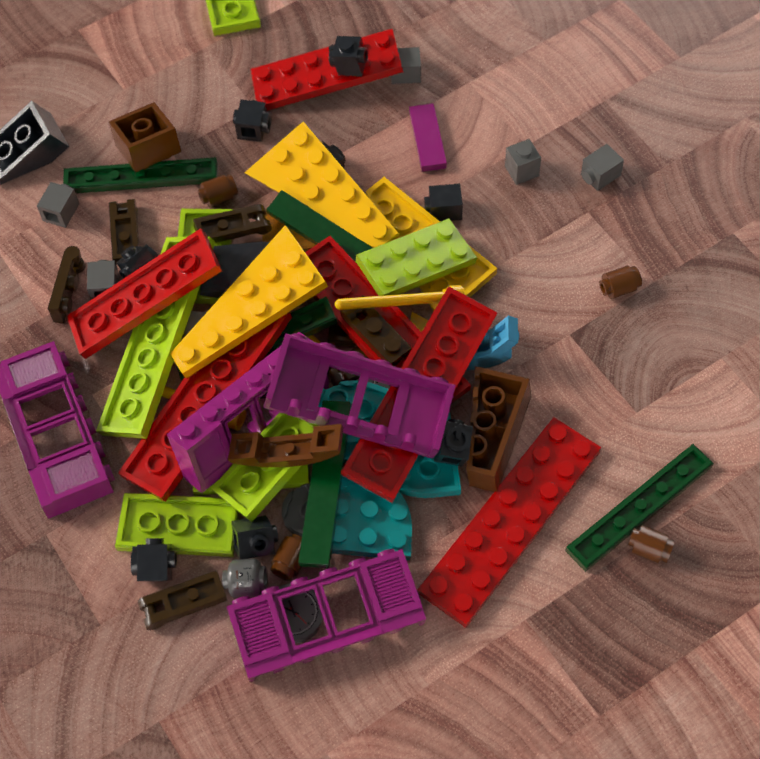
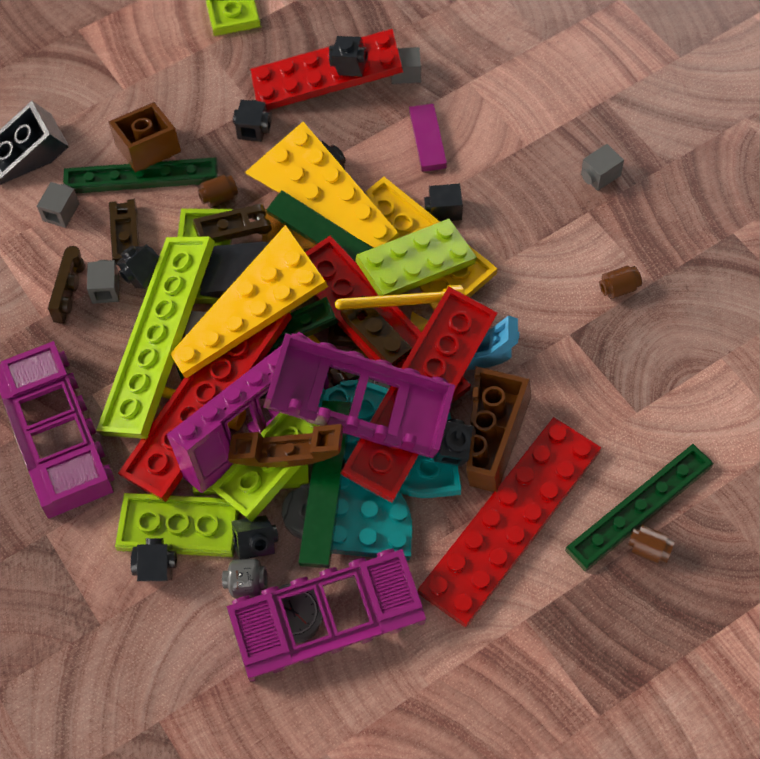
(143, 293): red plate -> none
(182, 600): dark brown plate -> none
(286, 558): reddish brown brick -> none
(522, 161): dark grey brick -> none

